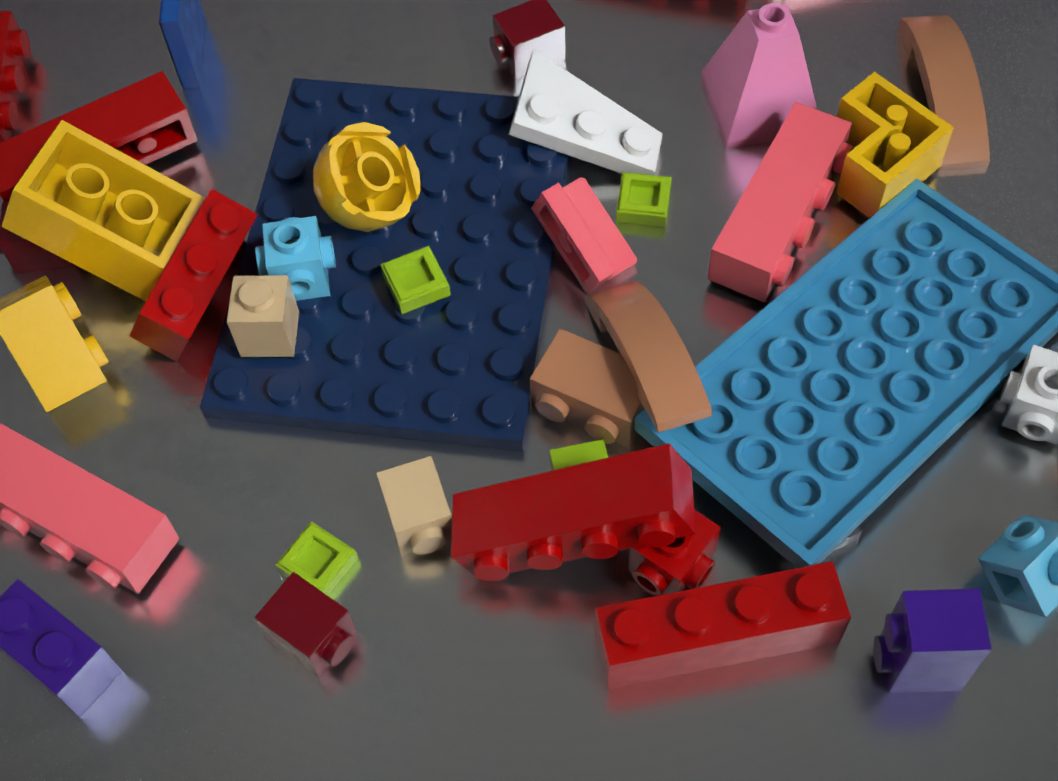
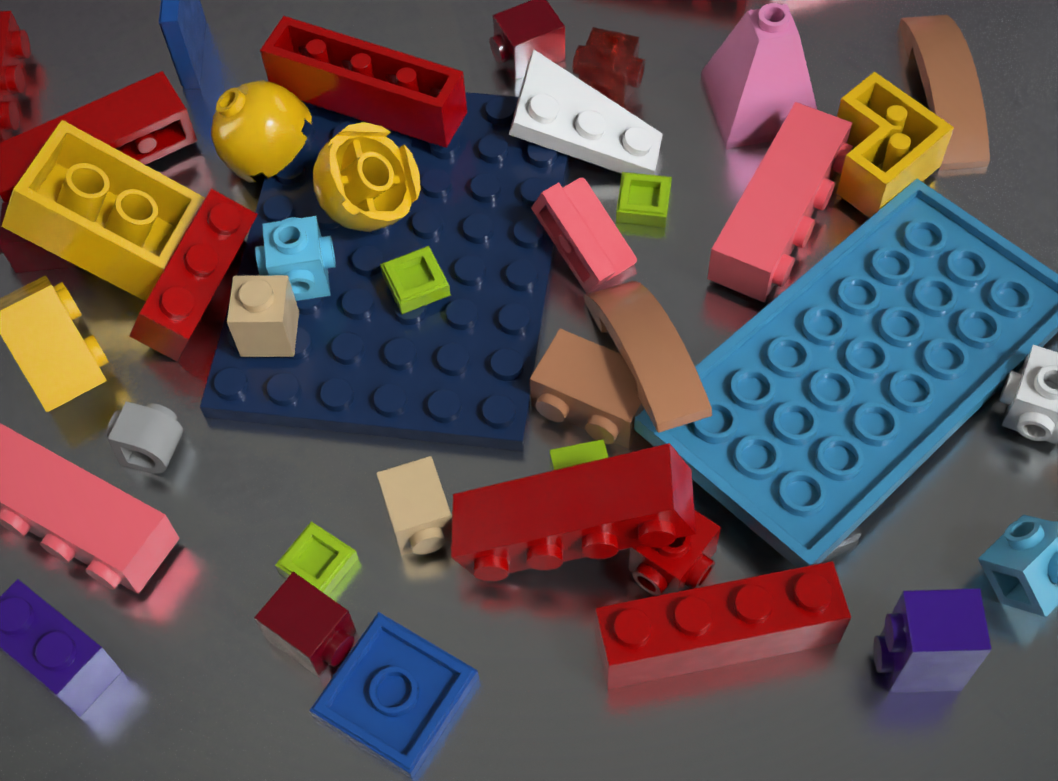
(144, 436): none -> light grey plate
(258, 128): none -> yellow cylinder
(366, 81): none -> red brick
(394, 694): none -> blue tile
(610, 64): none -> clear red brick

